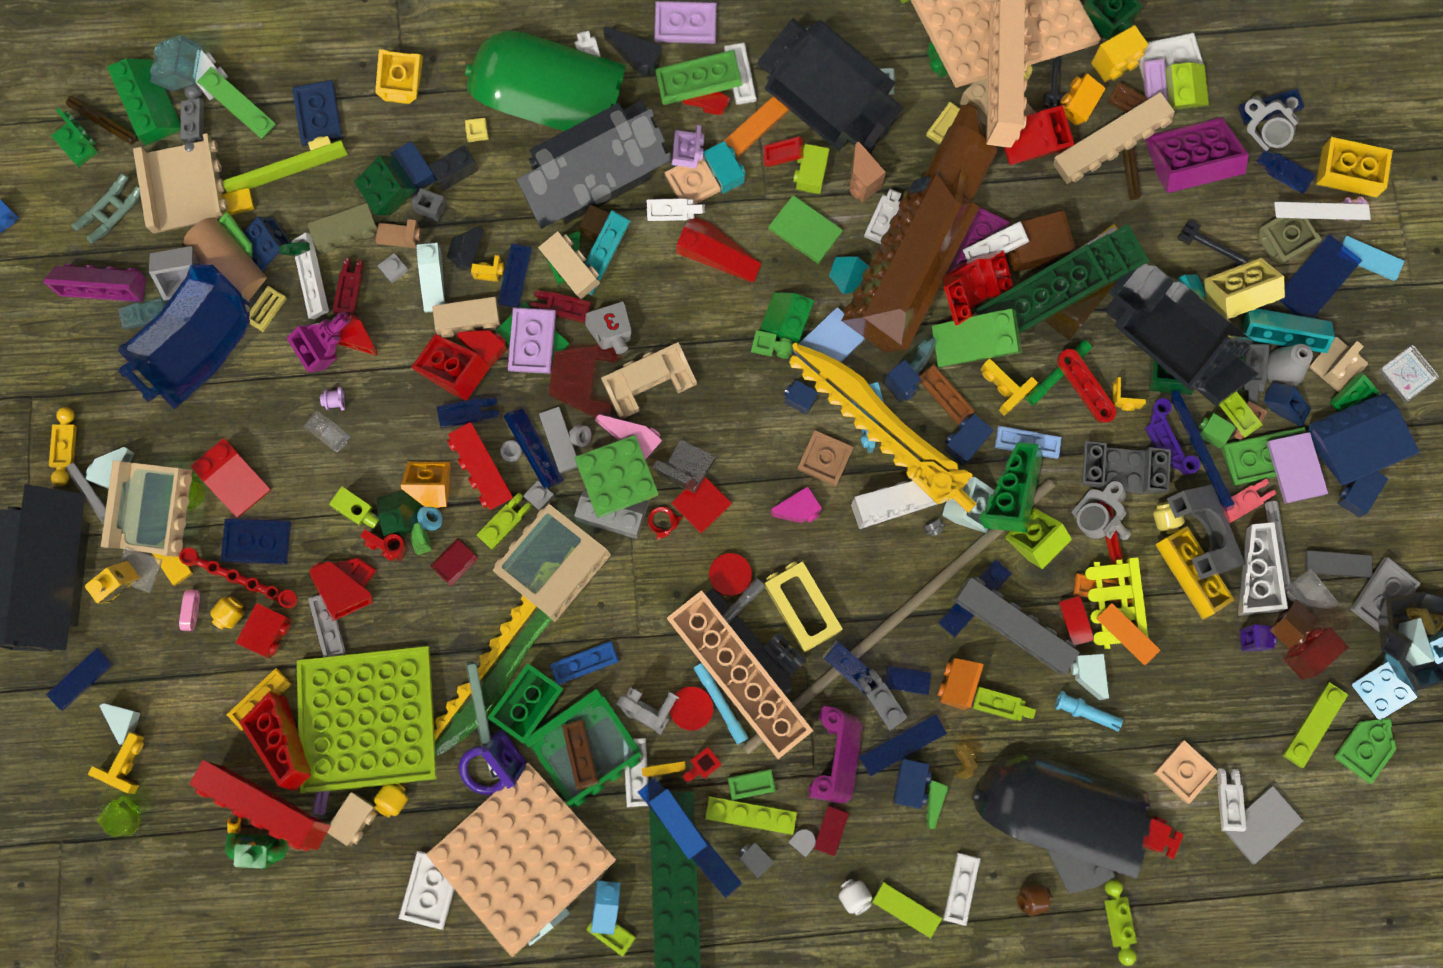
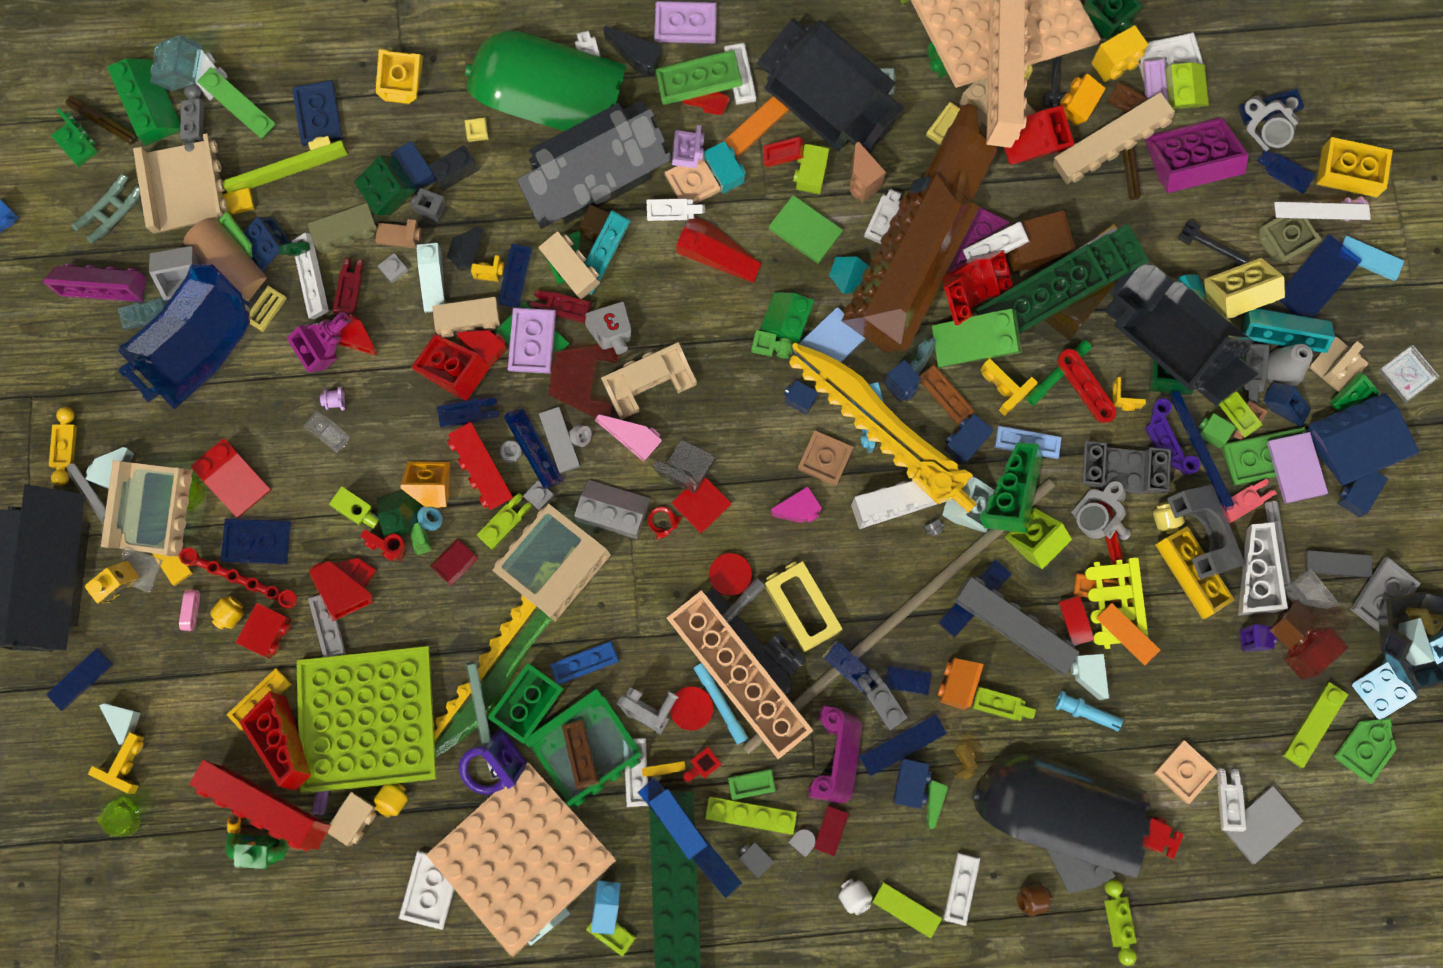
(616, 476): bright green plate -> none

